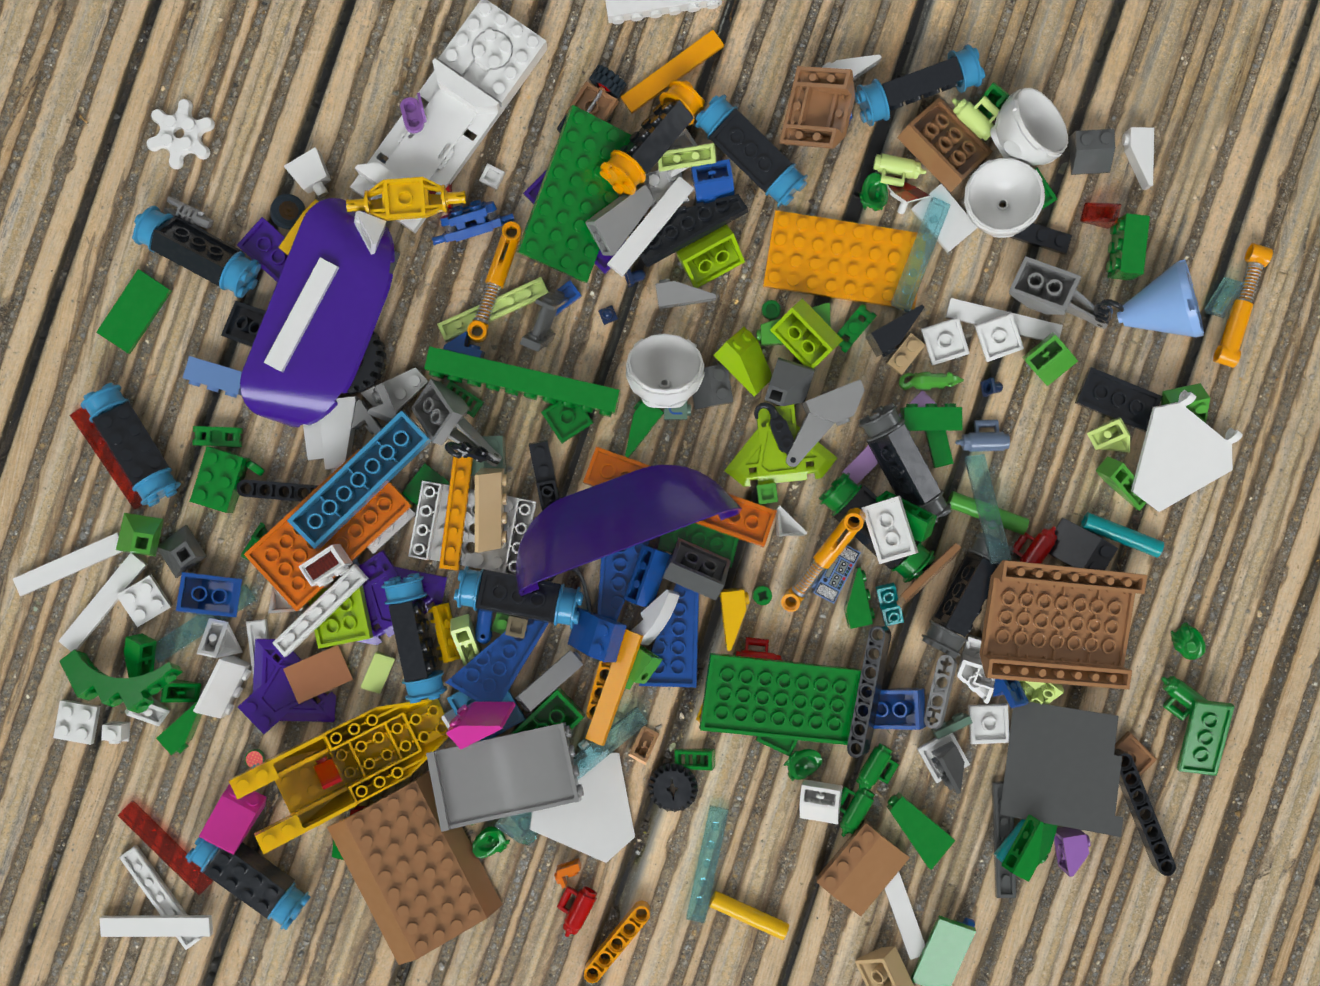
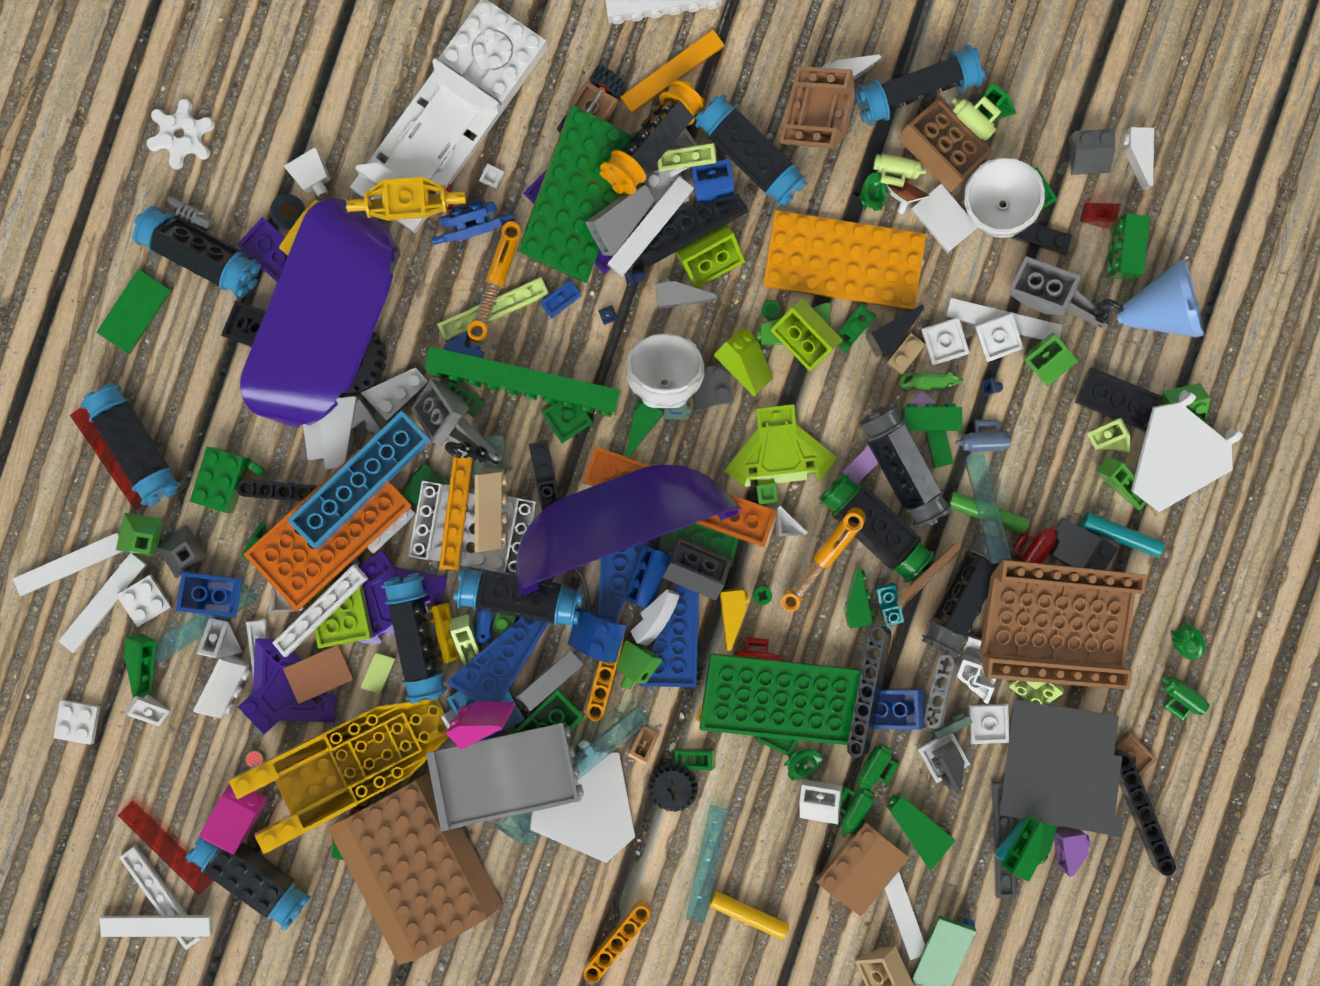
(116, 732): white brick -> none
(135, 691): green arch -> none
(180, 732): green slope -> none
(181, 691): green slope -> none
(213, 376): medium blue brick -> none
(217, 436): green plate -> none
(301, 315): white tile -> none
(325, 565): white piece -> none
(327, 772): red slope -> none
(370, 229): white slope -> none
(385, 409): light grey slope -> none
(413, 114): medium lavender bracket -> none
(489, 842): green hat -> none
(516, 627): dark tan plate -> none
(541, 333): dark grey fence -> none
(567, 869): orange bracket -> none
(579, 910): red piece -> none
(614, 688): light orange tile -> none
(789, 383): dark grey slope -> none
(821, 414): light grey slope -> none
(833, 579): brick -> none
(889, 530): white plate -> none
(920, 254): clear light blue tile -> none
(920, 520): green slope -> none
(1012, 690): blue slope -> none
(1029, 128): white rock -> none
(1205, 737): tile -> none
(1223, 297): clear light blue plate -> none
(1229, 351): light orange piece -> none

